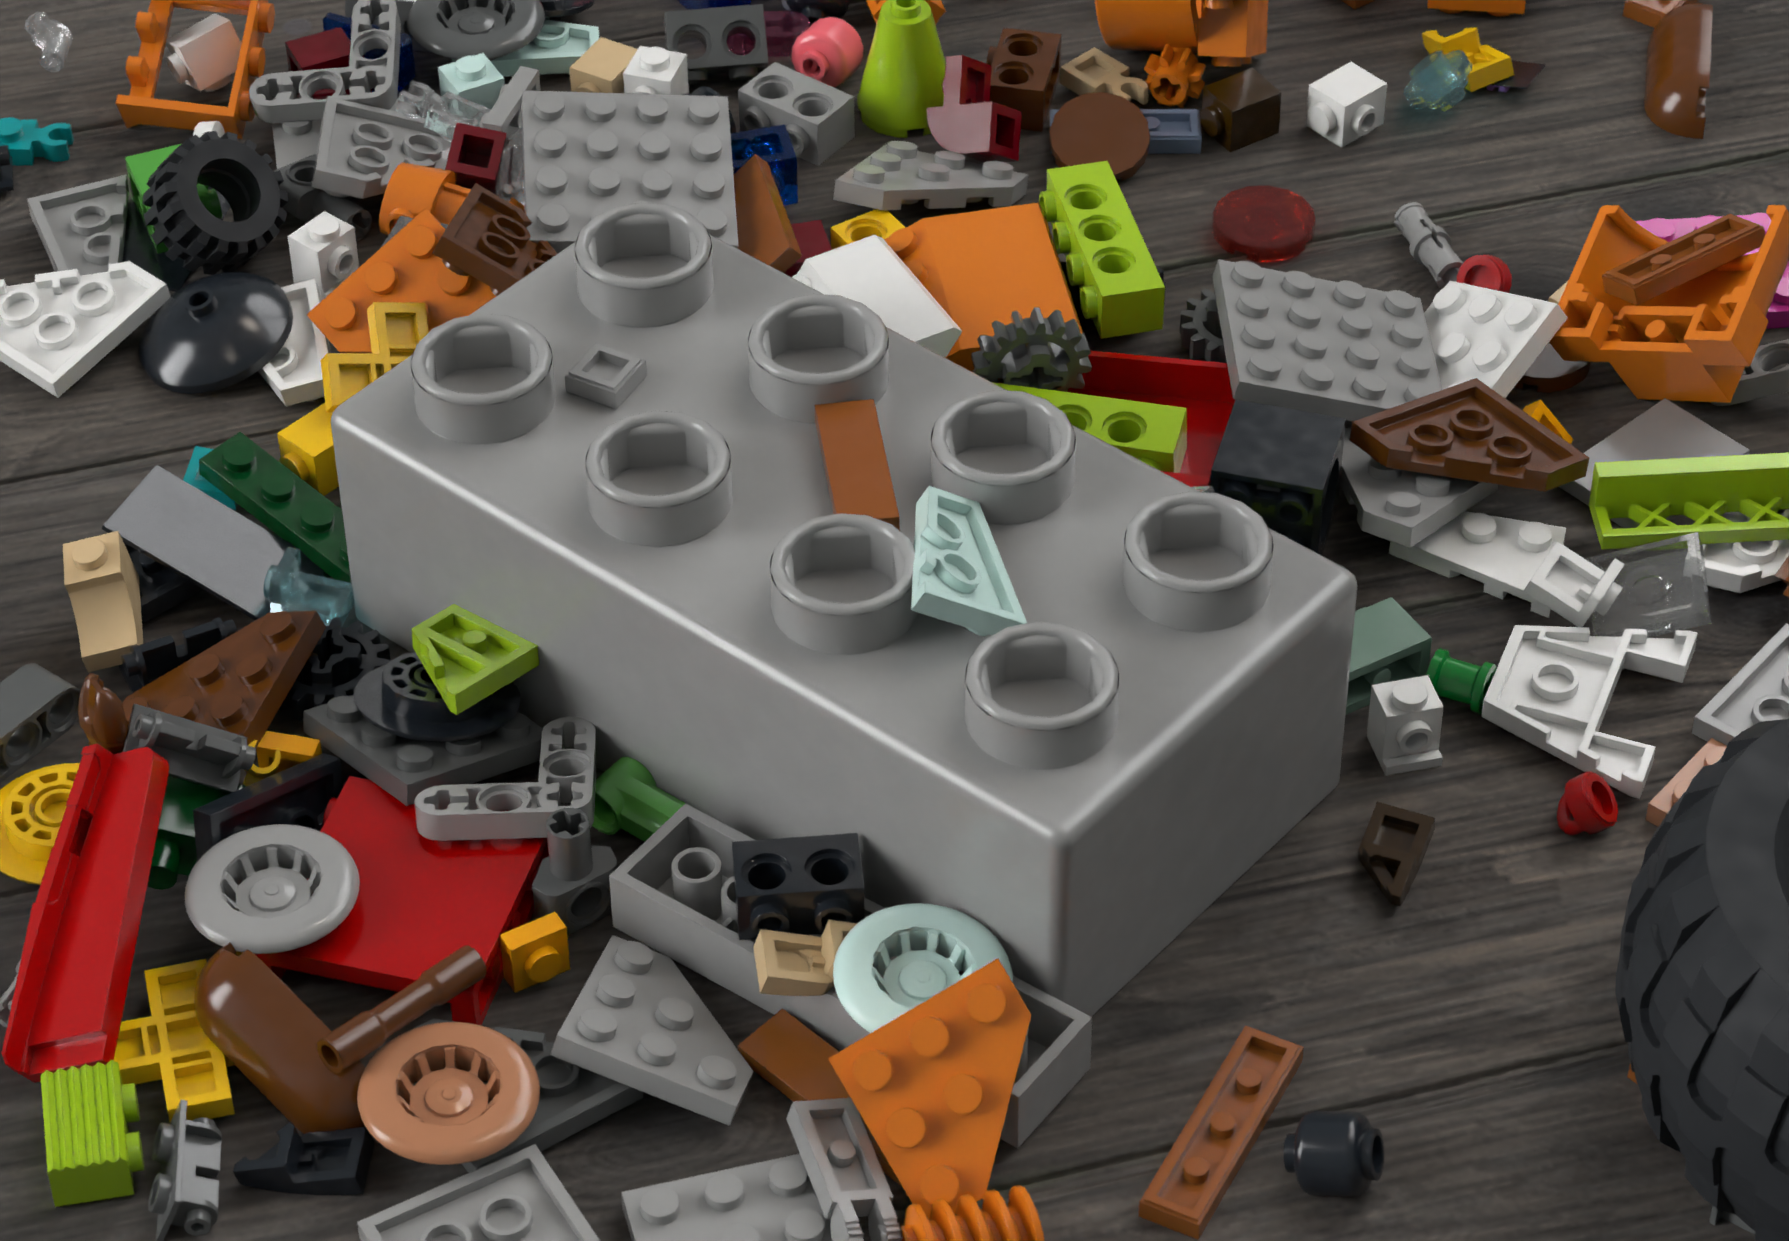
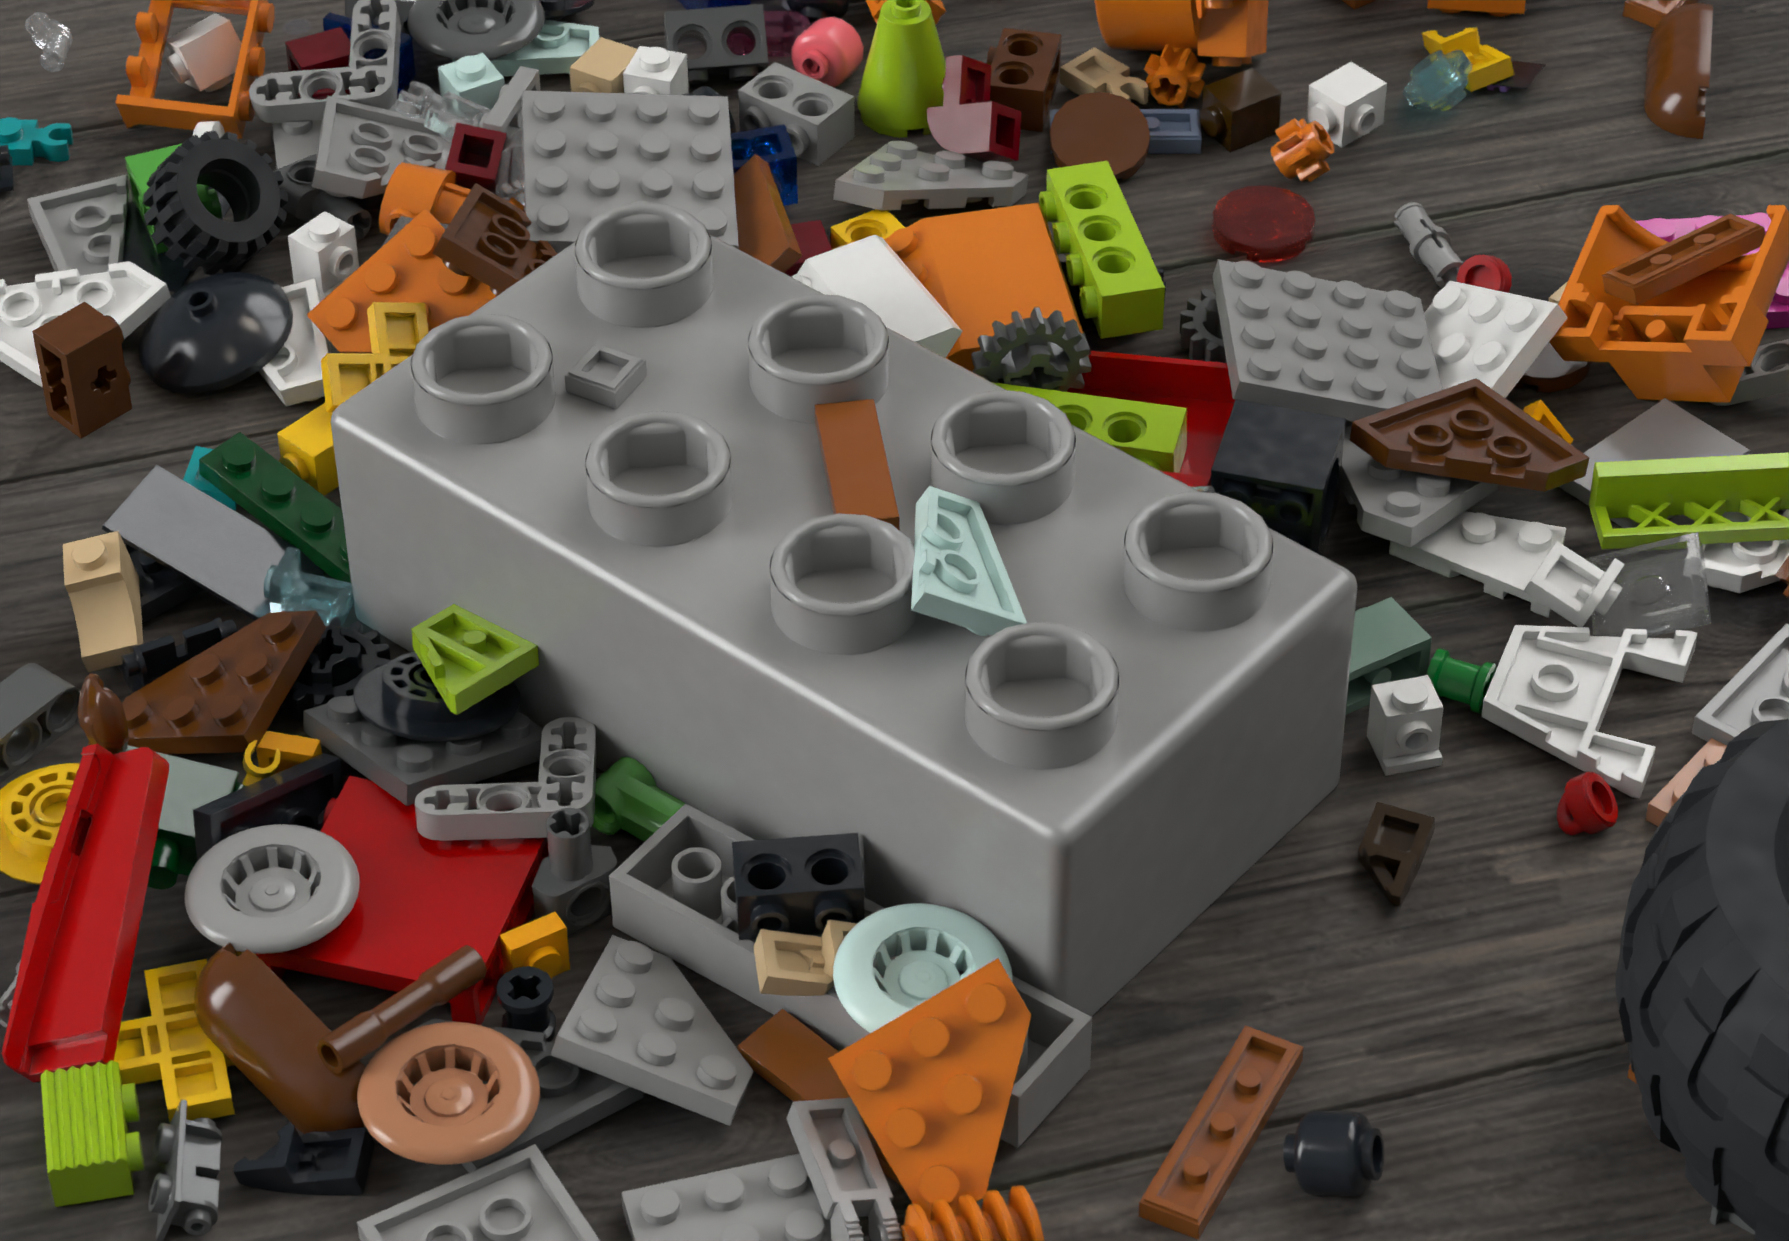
(83, 369): none -> reddish brown brick
(191, 748): dark grey hinge -> none
(526, 1000): none -> black bush
(1302, 149): none -> orange gear

